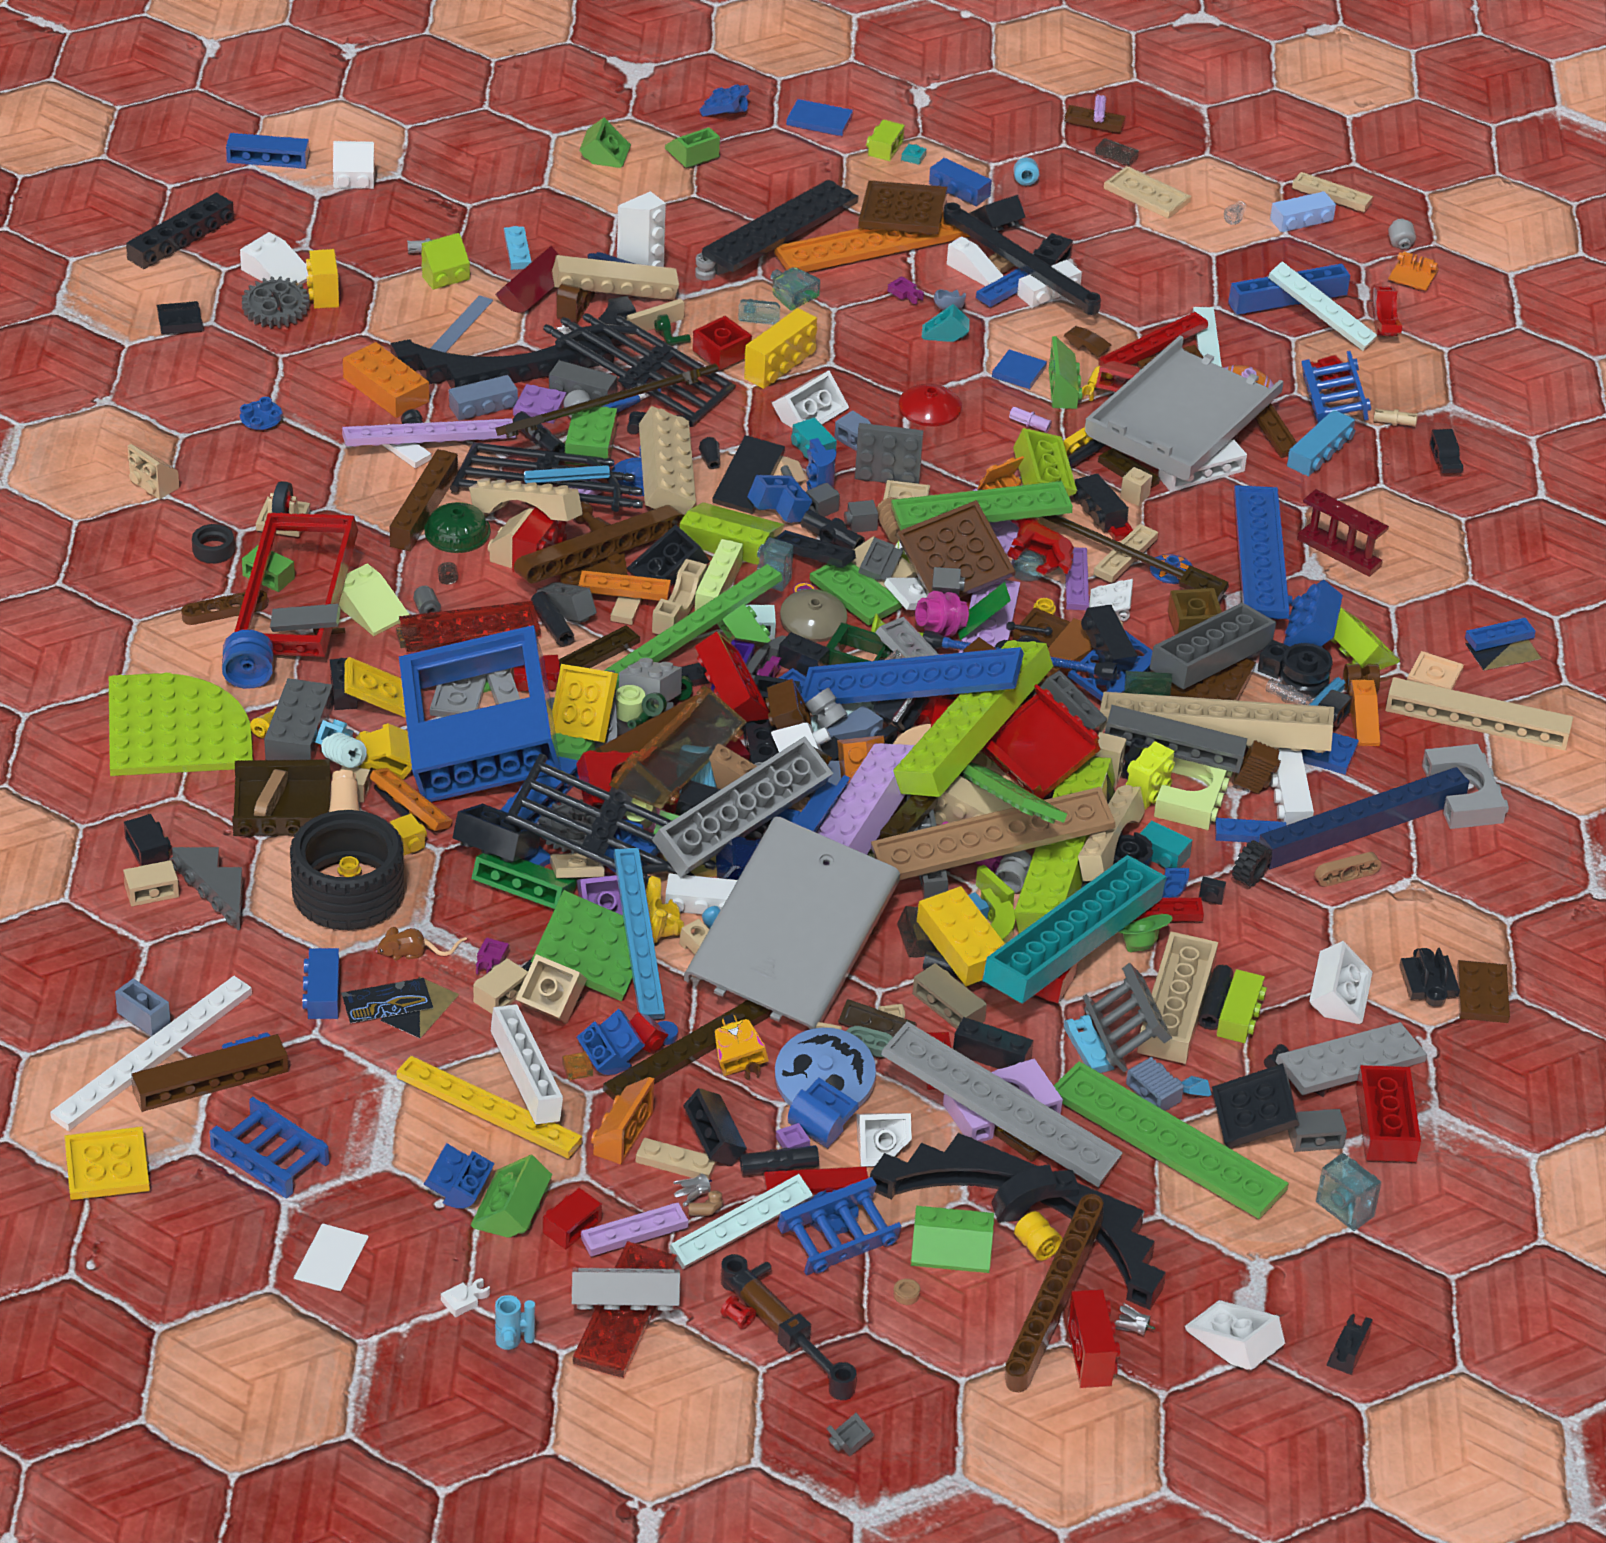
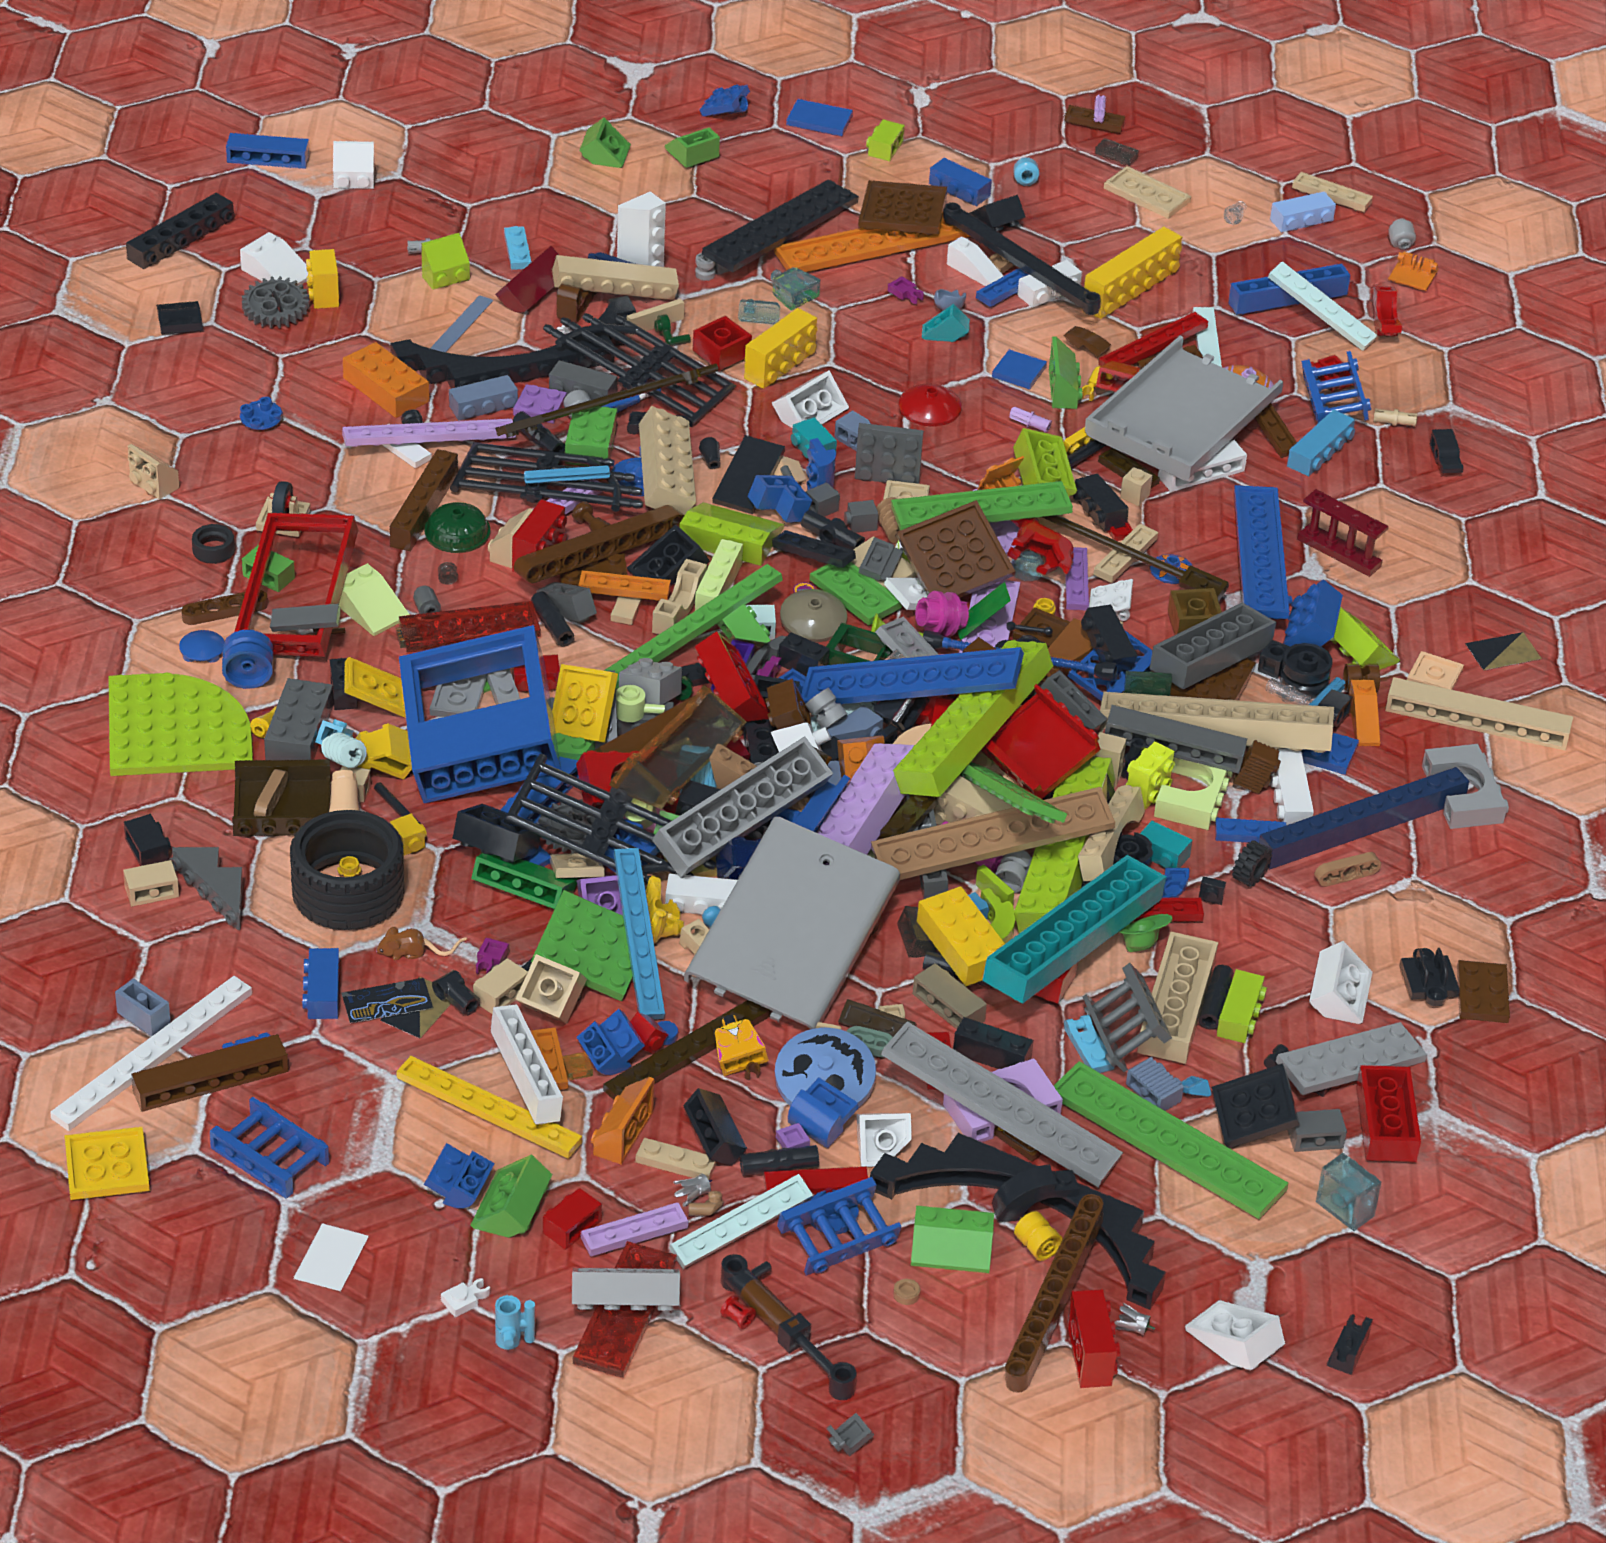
(201, 646): none -> blue dish
(411, 799): orange plate -> none
(453, 988): none -> black piece
(550, 1049): none -> orange plate
(556, 502): tan arch -> none
(602, 648): dark brown tile -> none
(649, 709): dark green plate -> none
(780, 557): clear light blue brick -> none
(913, 154): teal plate -> none
(947, 580): dark grey brick -> none
(1054, 249): black brick -> none
(1135, 270): none -> yellow brick
(1500, 634): blue plate -> none

